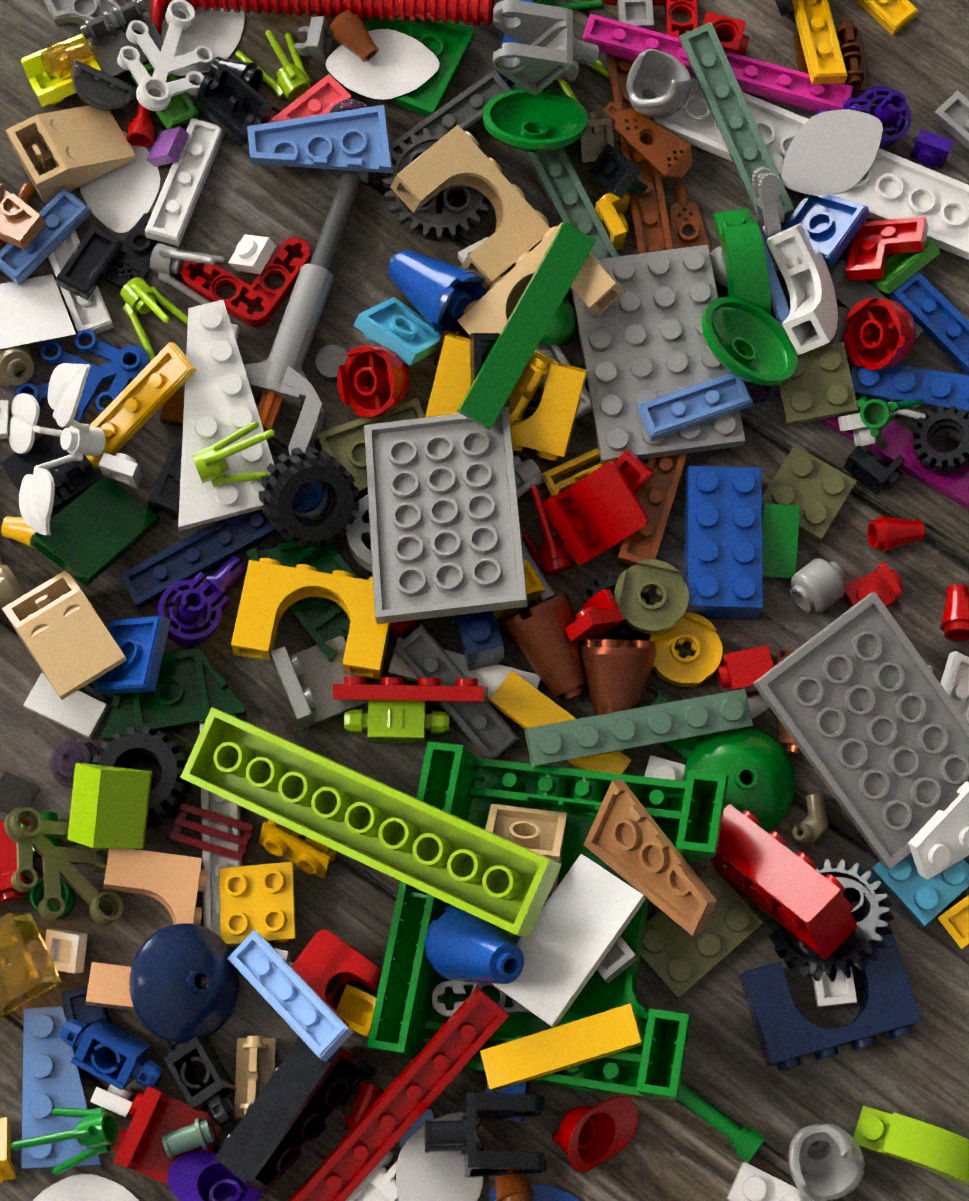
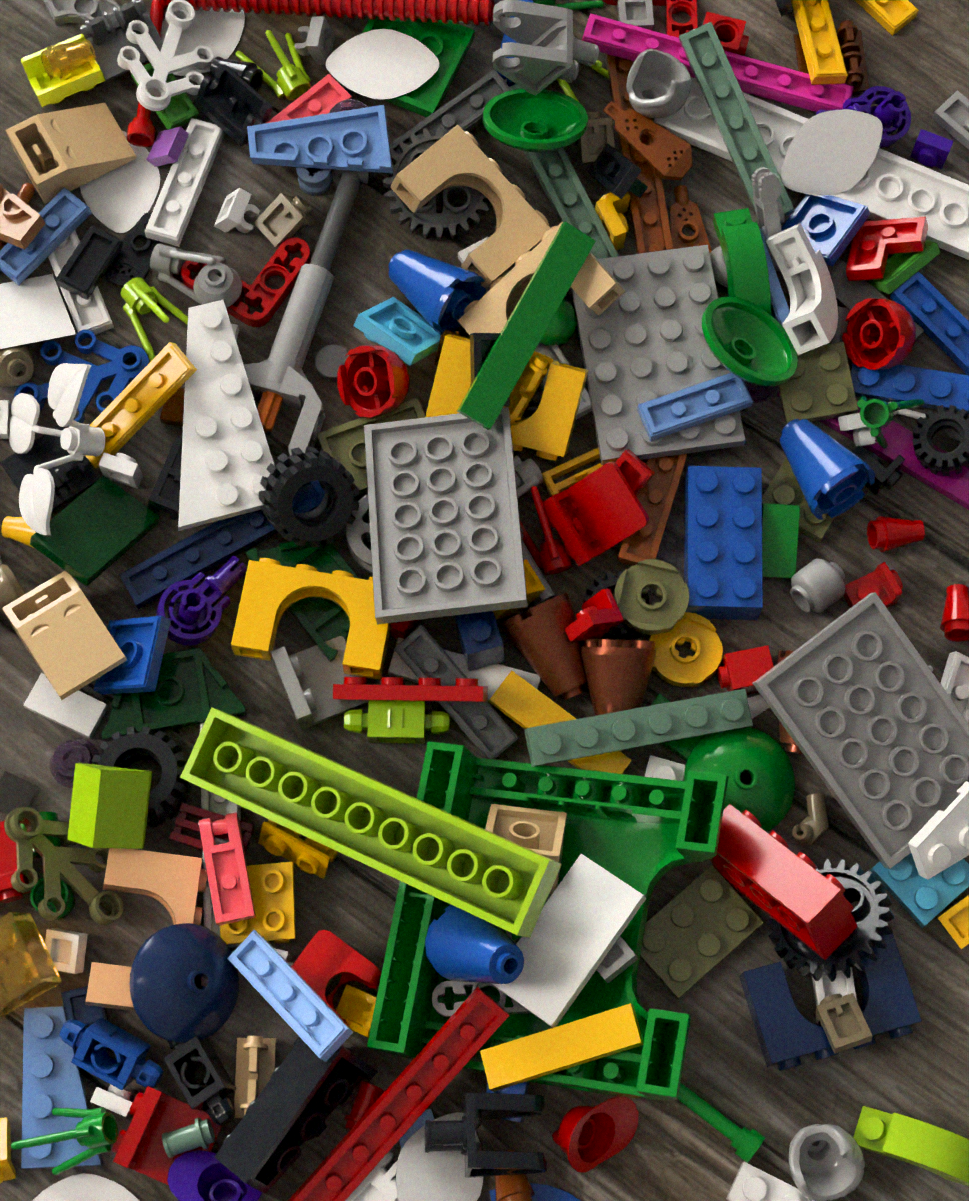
(99, 88): dark grey plate -> none
(212, 461): lime plant -> none
(217, 283): none -> light grey cone
(227, 870): none -> coral plate
(233, 212): none -> white tile
(252, 254): white plate -> none
(284, 218): none -> dark tan bracket
(316, 182): none -> sand blue wheel
(353, 35): dark orange cone -> none
(646, 858): medium nougat wing -> none
(824, 469): none -> blue cone
(842, 1022): none -> dark tan bracket

